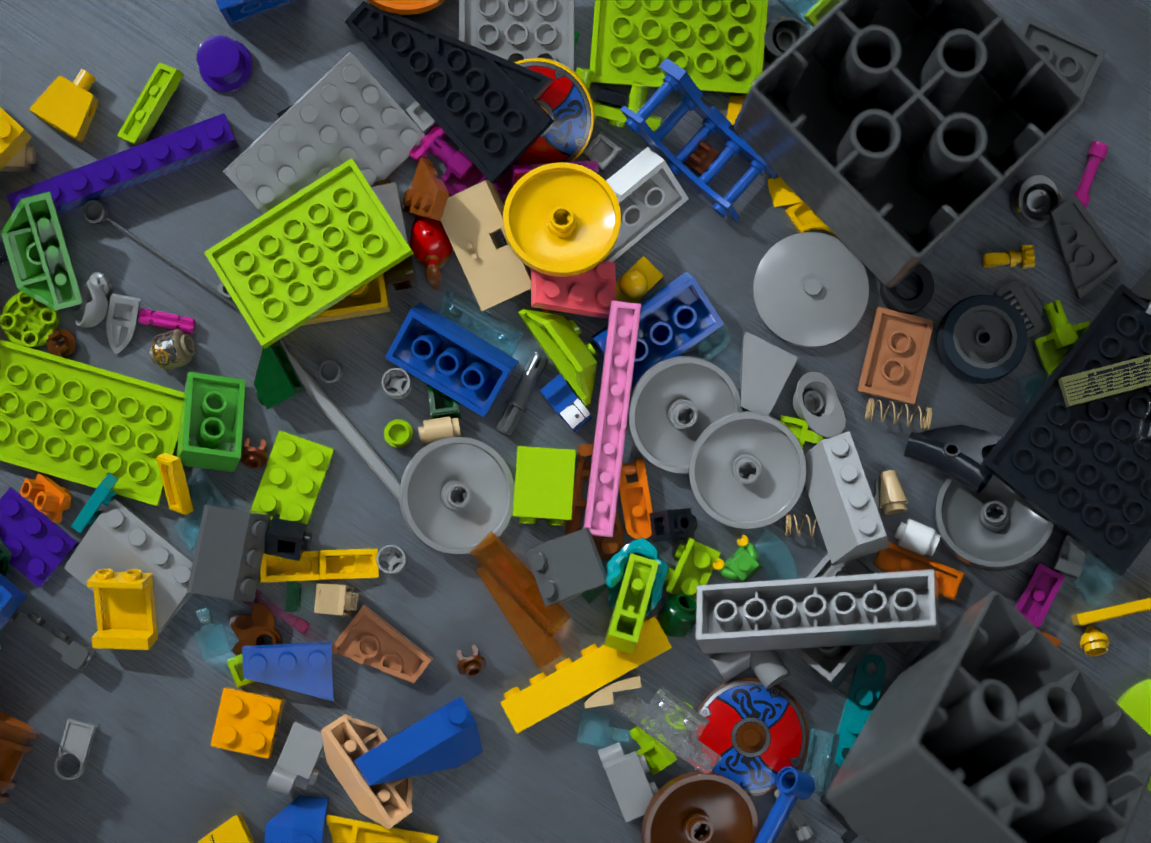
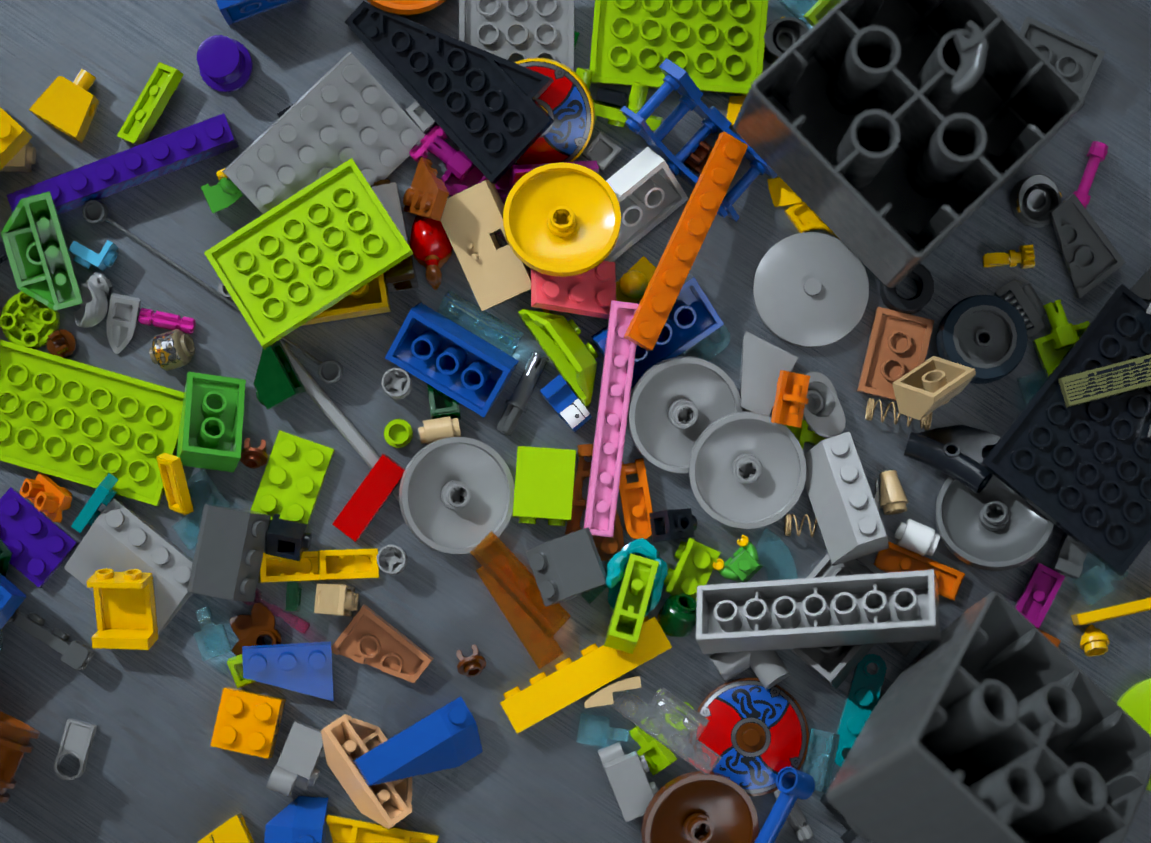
(87, 257): none -> medium azure bracket
(222, 194): none -> bright green piece
(369, 497): none -> red tile
(686, 241): none -> orange plate
(790, 398): none -> orange hips
(930, 386): none -> tan slope
(973, 58): none -> dark grey piece

